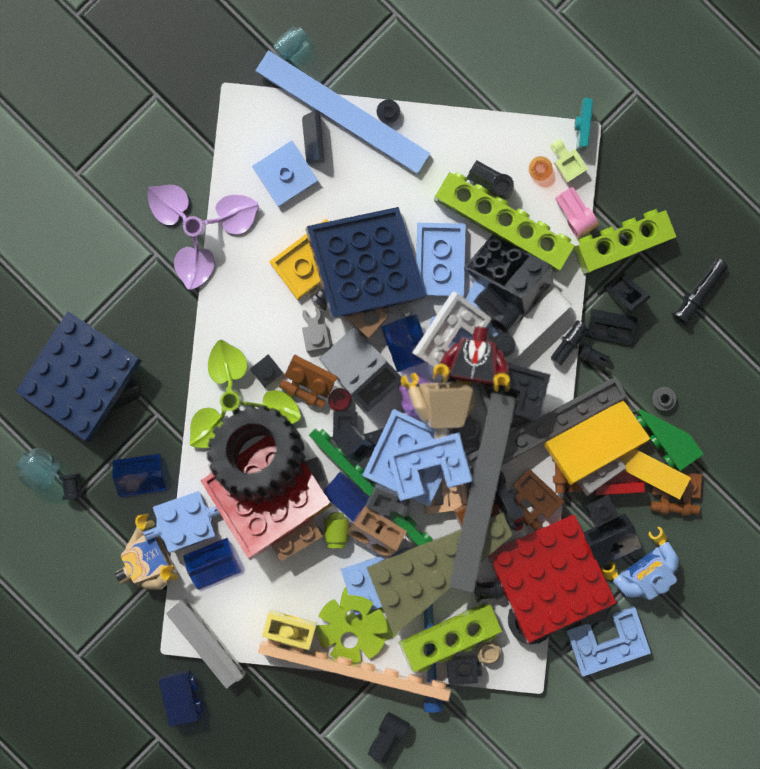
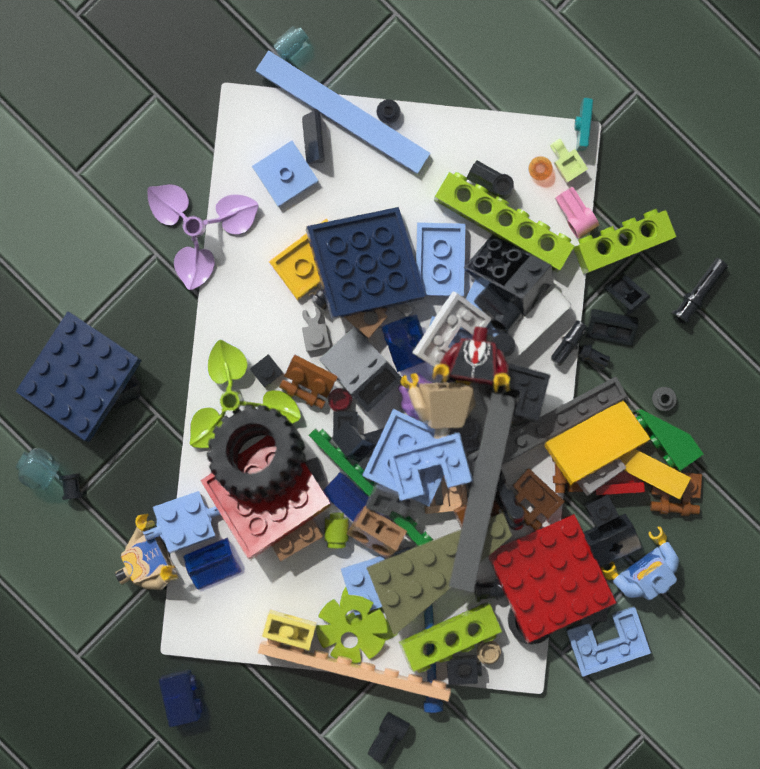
(138, 475): clear blue panel -> none
(206, 643): light grey fence -> none

